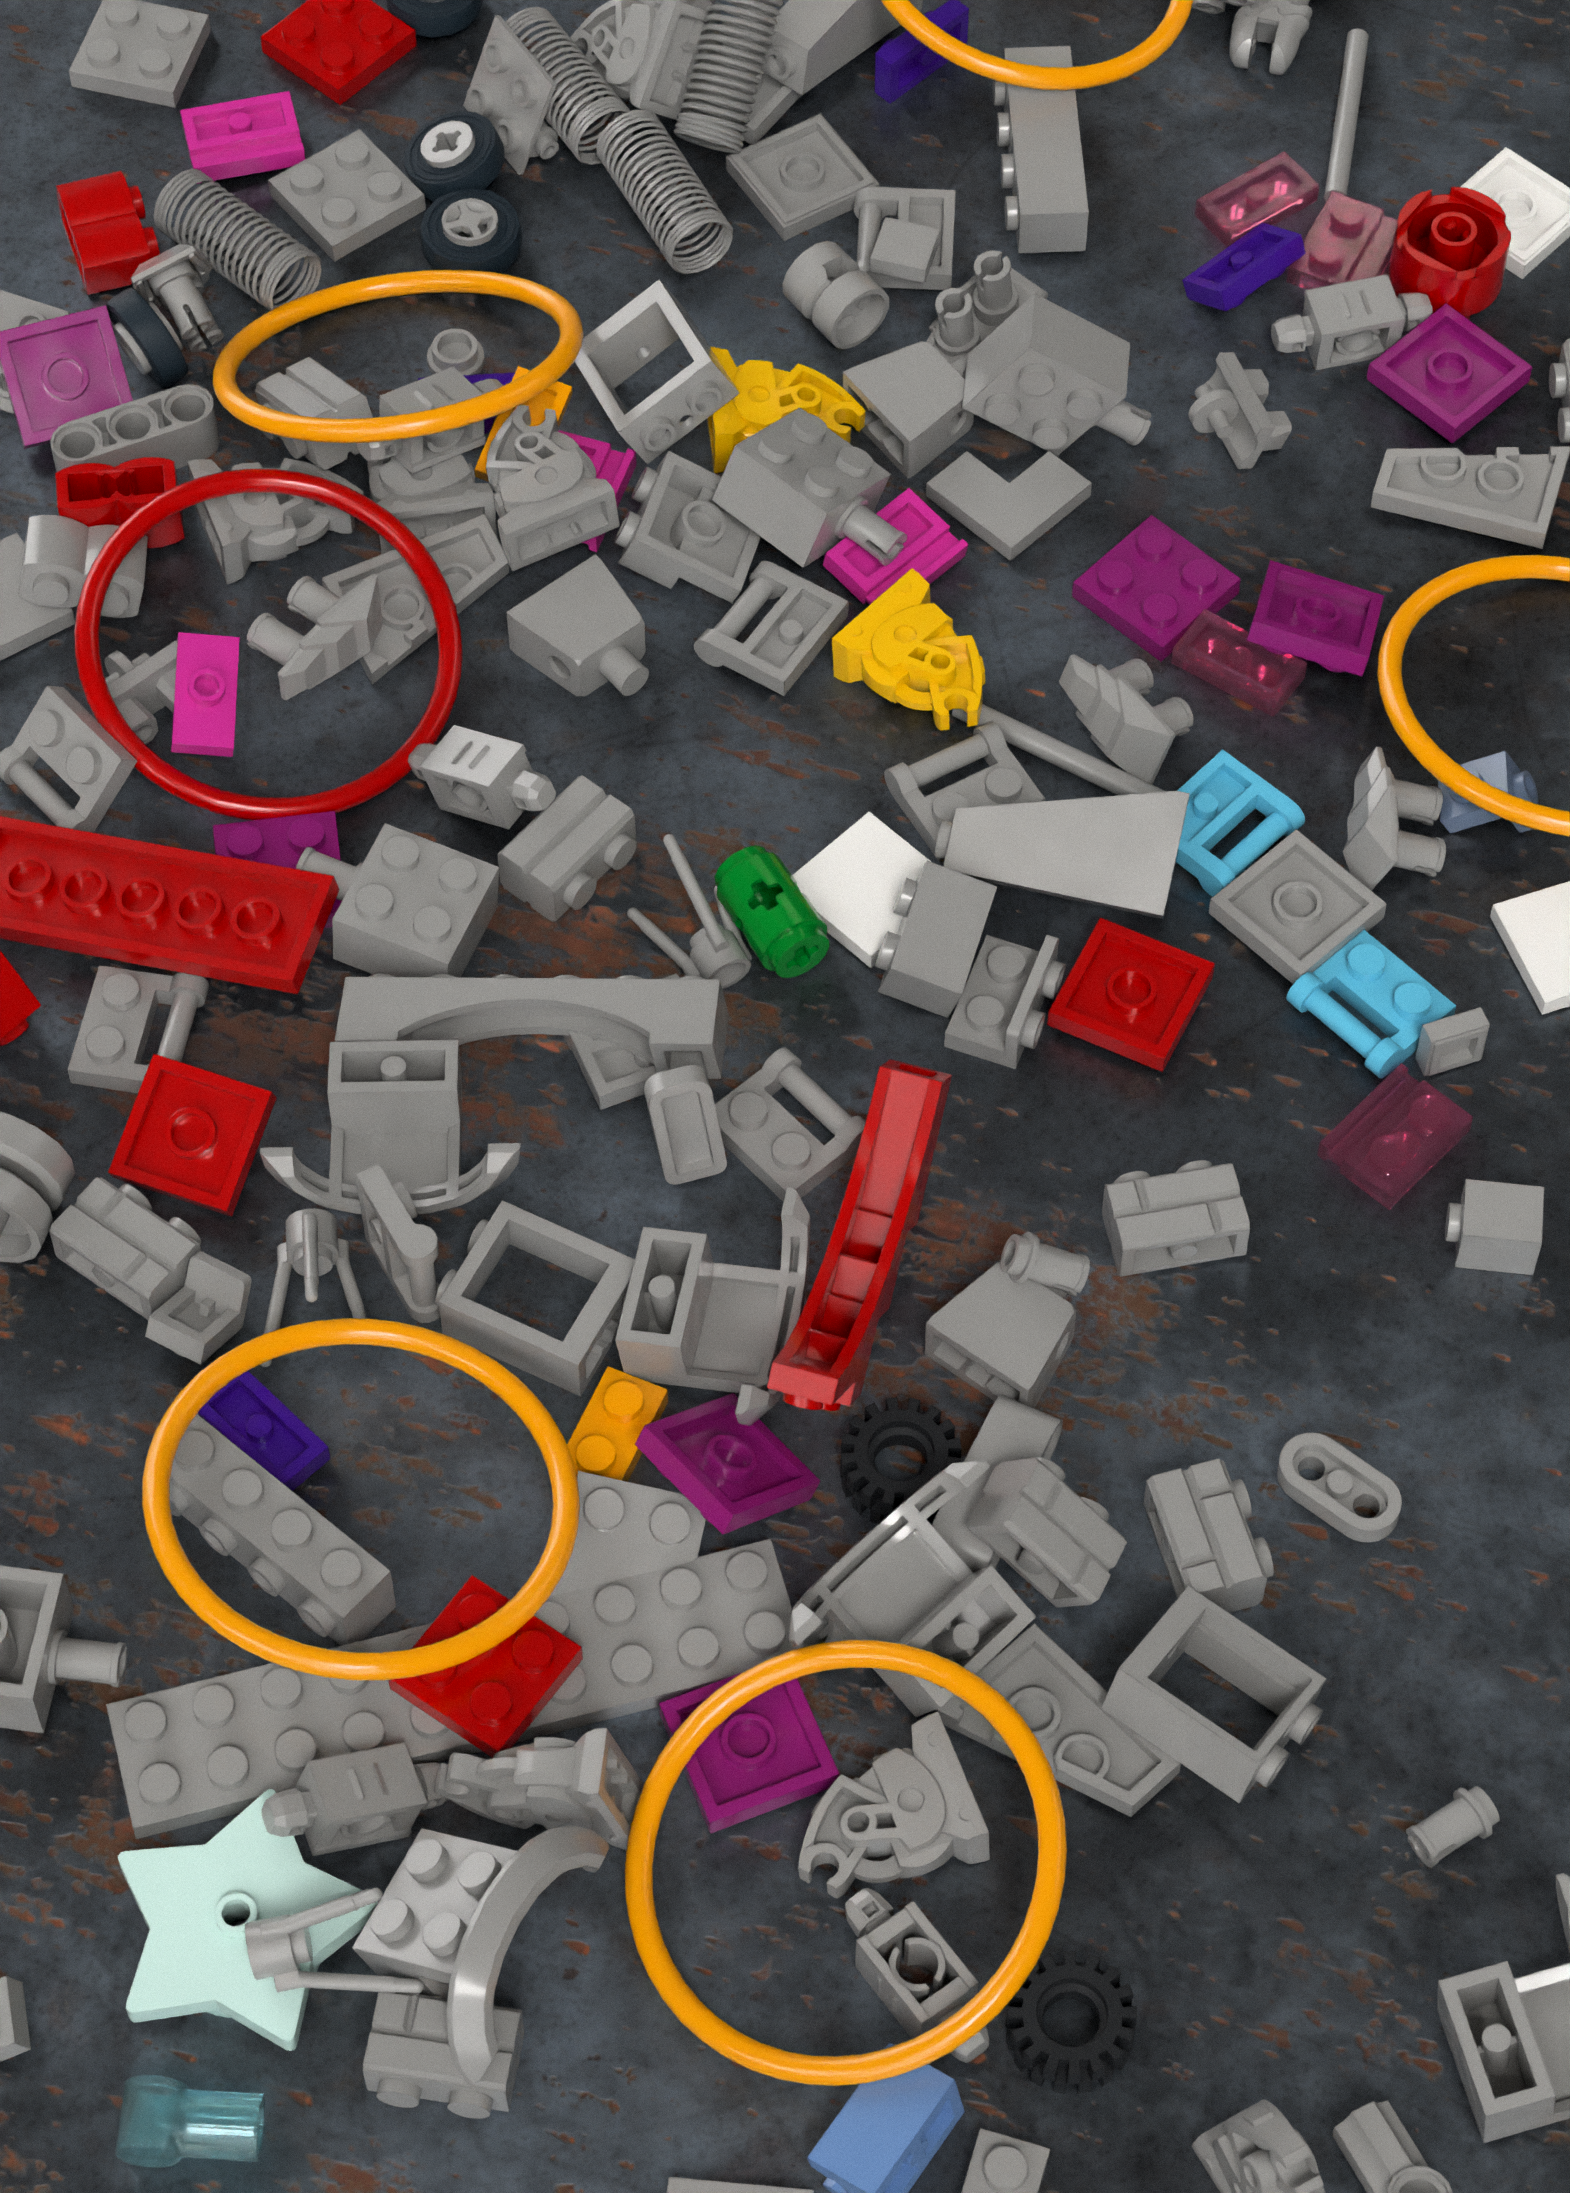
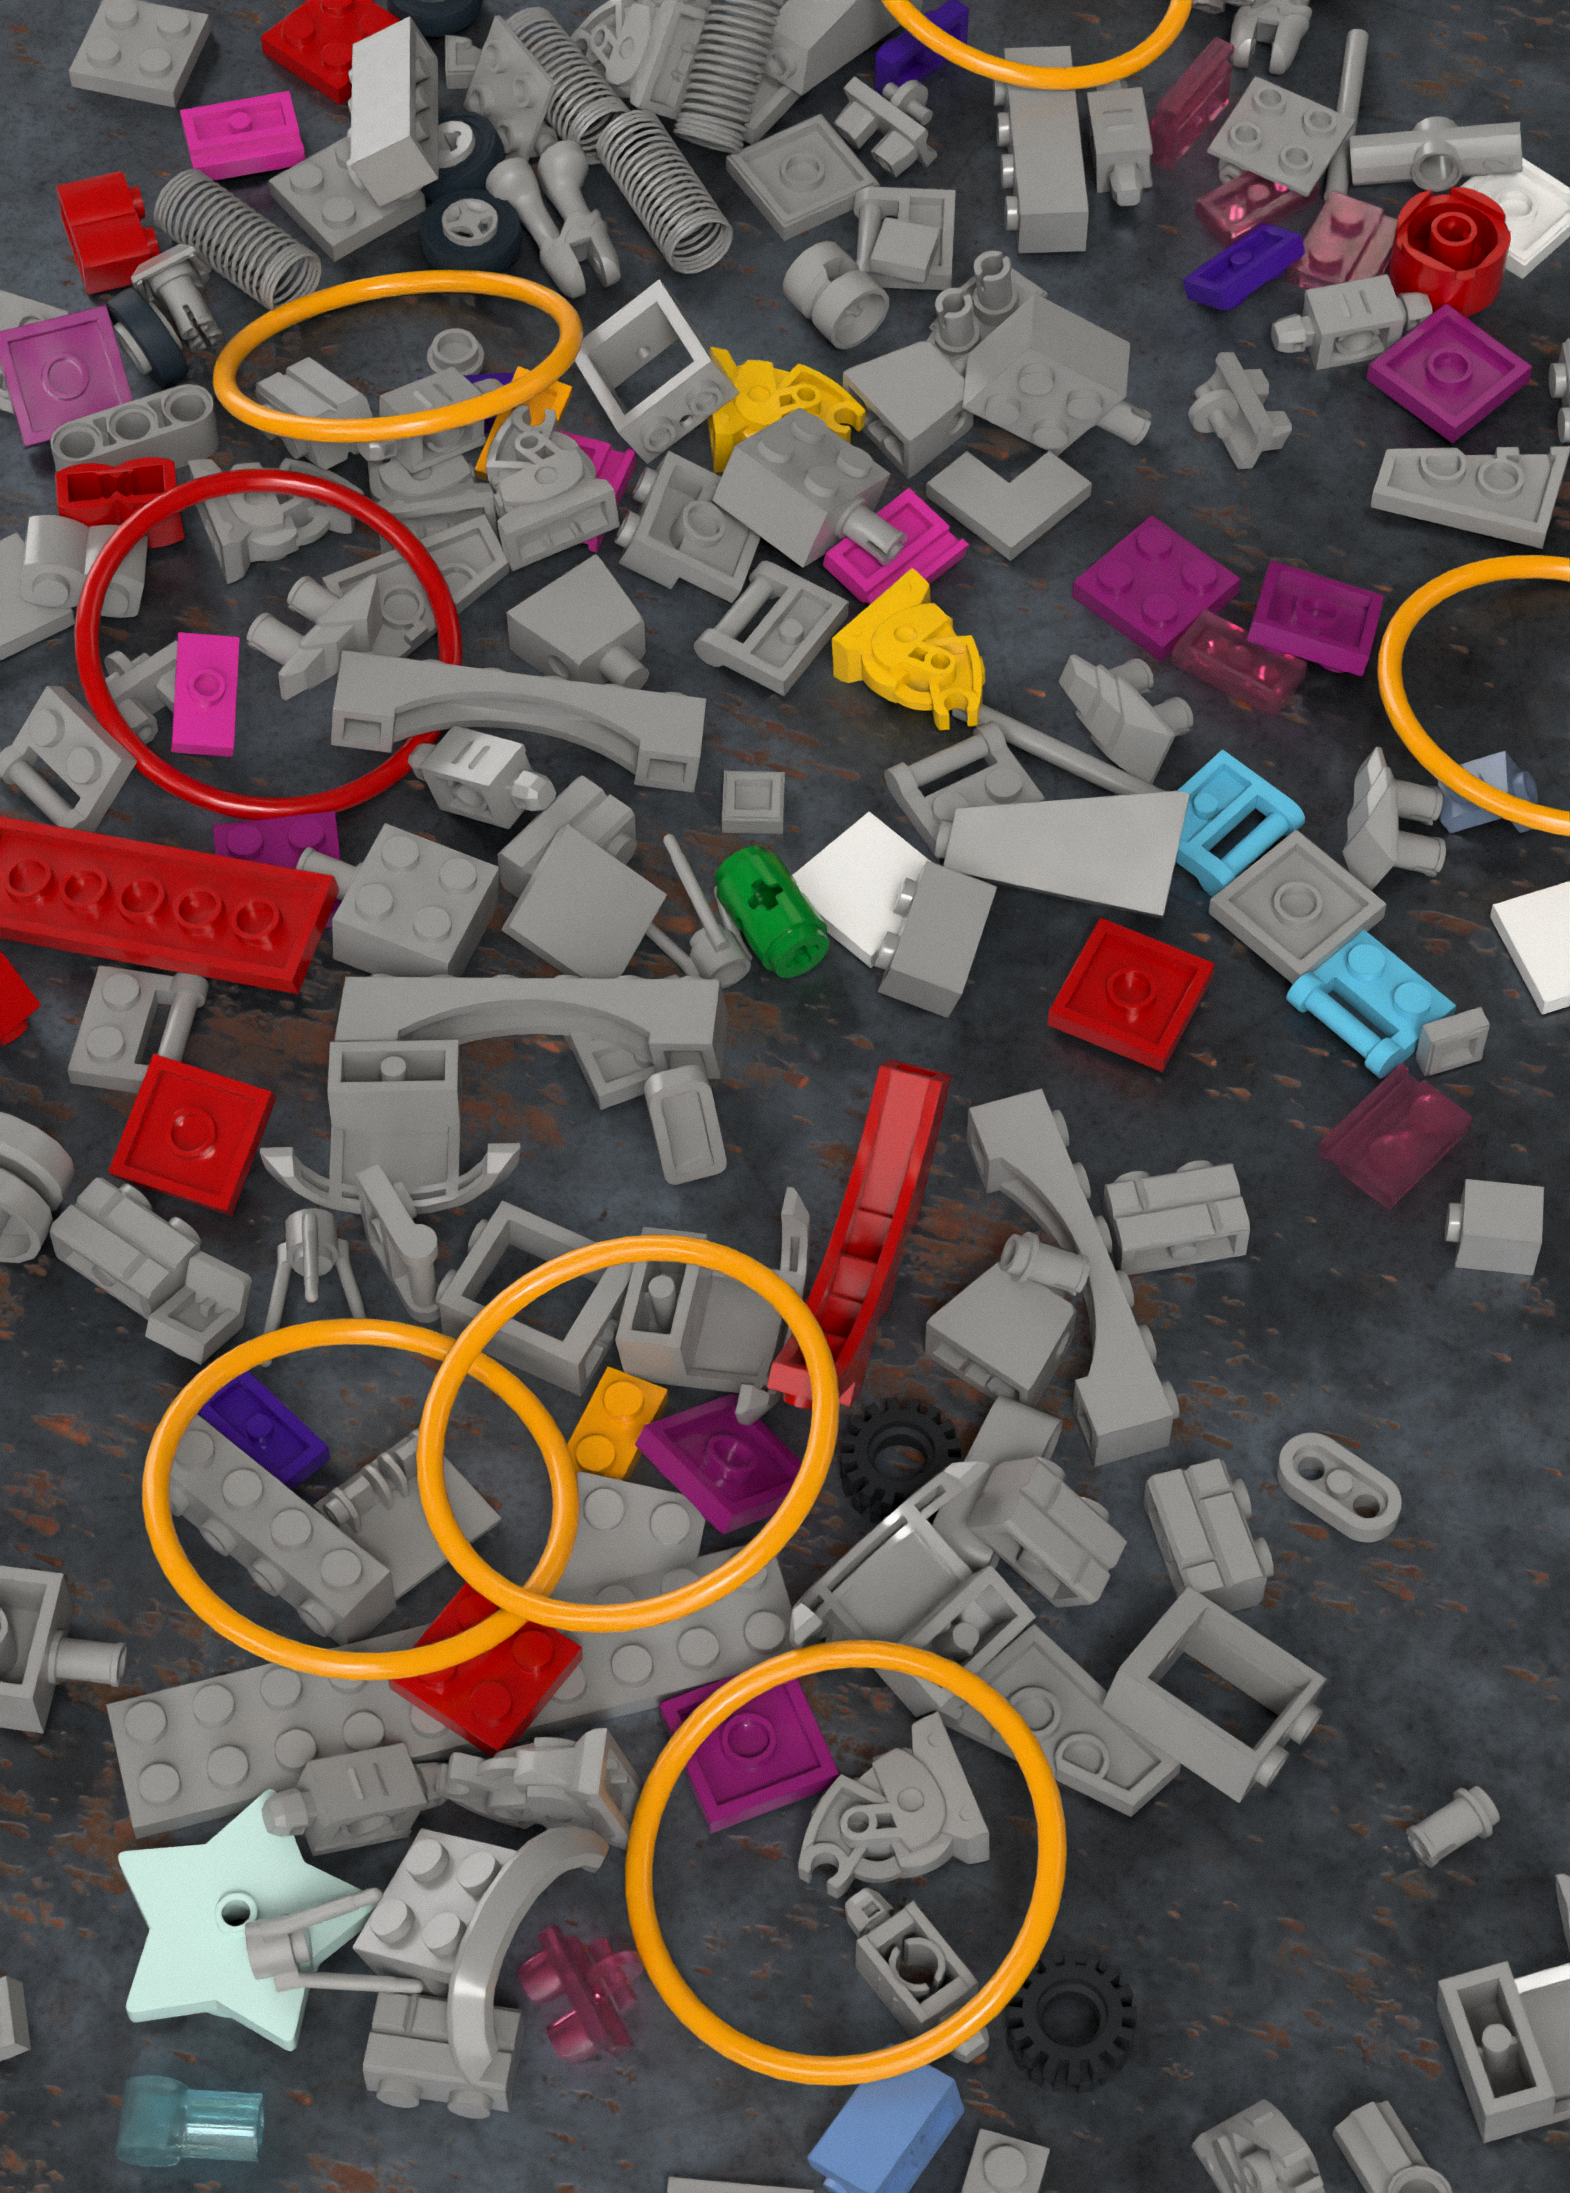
(386, 1518): none -> light grey hinge
(393, 113): none -> light grey brick
(396, 698): none -> light grey arch
(460, 61): none -> light grey tile
(567, 1969): none -> clear pink hips
(583, 909): none -> light grey tile
(584, 233): none -> light grey piece
(715, 1584): none -> light orange piece
(753, 802): none -> light grey tile
(773, 1140): light grey plate -> none
(903, 137): none -> light grey hips
(1004, 1000): light grey bracket -> none
(1025, 1156): none -> light grey arch
(1119, 141): none -> light grey piece
(1191, 104): none -> clear pink plate
(1279, 137): none -> light grey hinge
(1436, 153): none -> light grey piece

